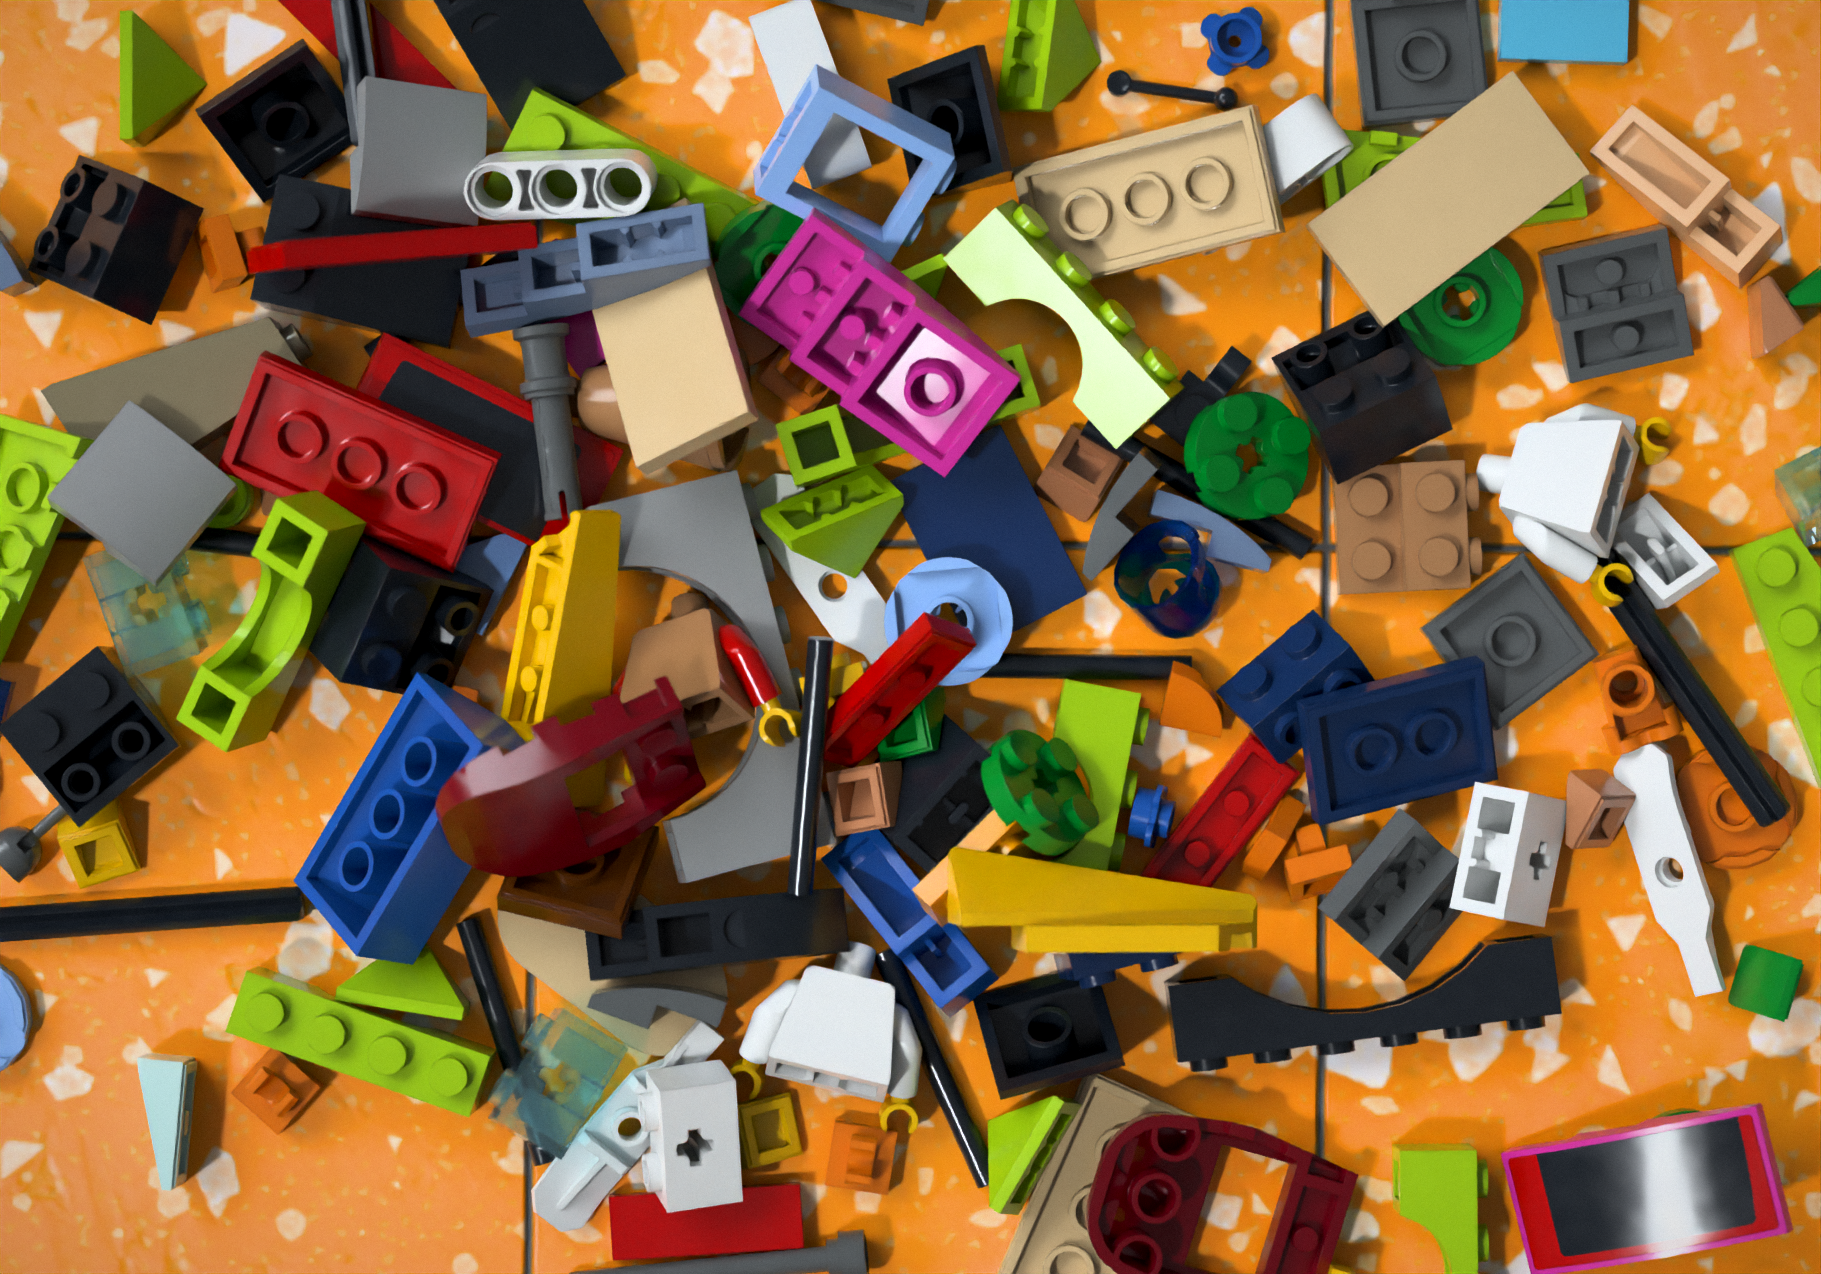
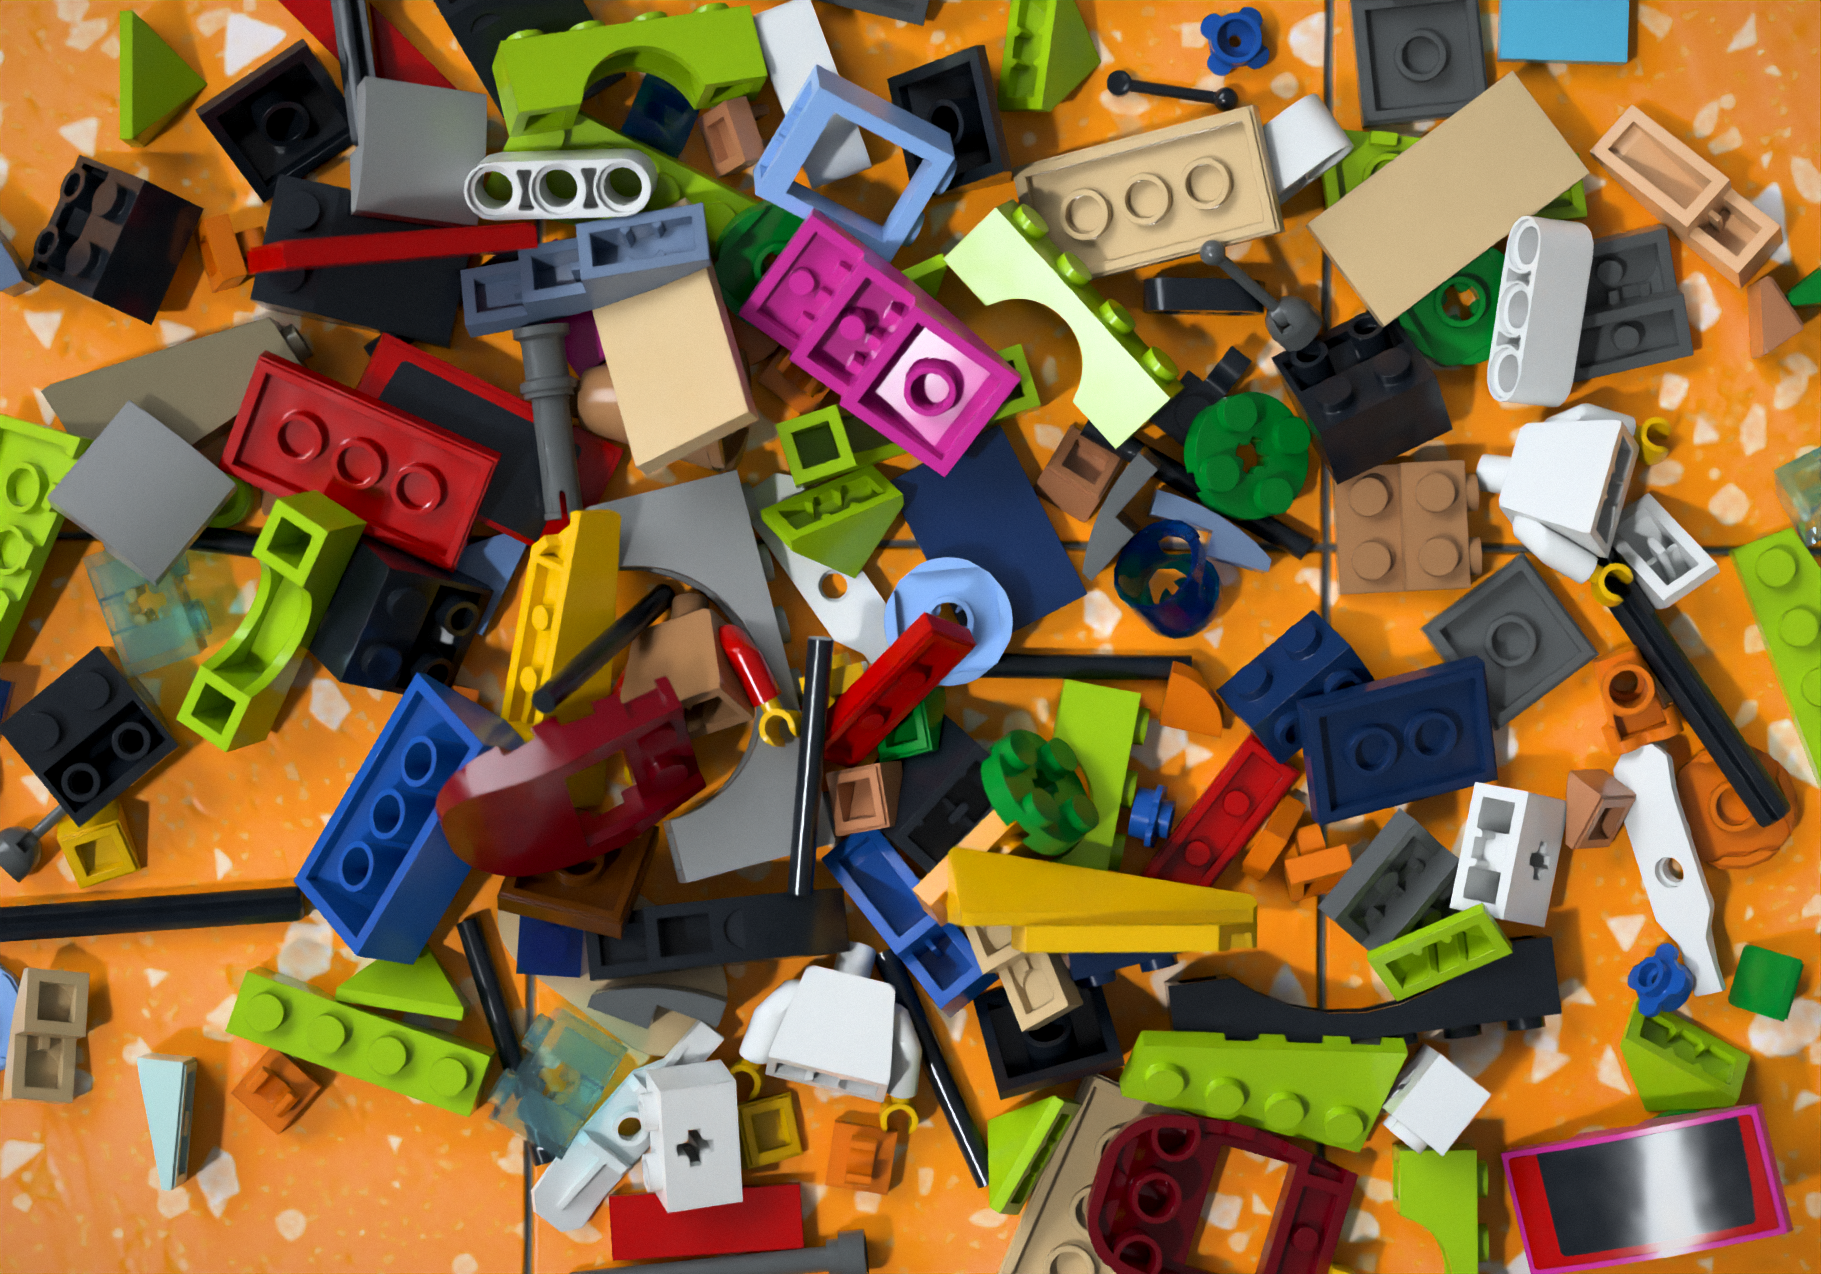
(44, 1034): none -> tan slope
(549, 949): none -> clear blue plate
(602, 649): none -> black bar
(660, 116): none -> plate
(702, 54): none -> lime arch
(733, 135): none -> nougat tile
(1034, 982): none -> tan slope
(1199, 297): none -> black beam
(1288, 320): none -> dark grey hinge
(1289, 1088): none -> lime wing
(1432, 1102): none -> white brick
(1439, 952): none -> lime slope
(1540, 311): none -> white beam
(1661, 982): none -> blue plate
(1680, 1063): none -> lime slope

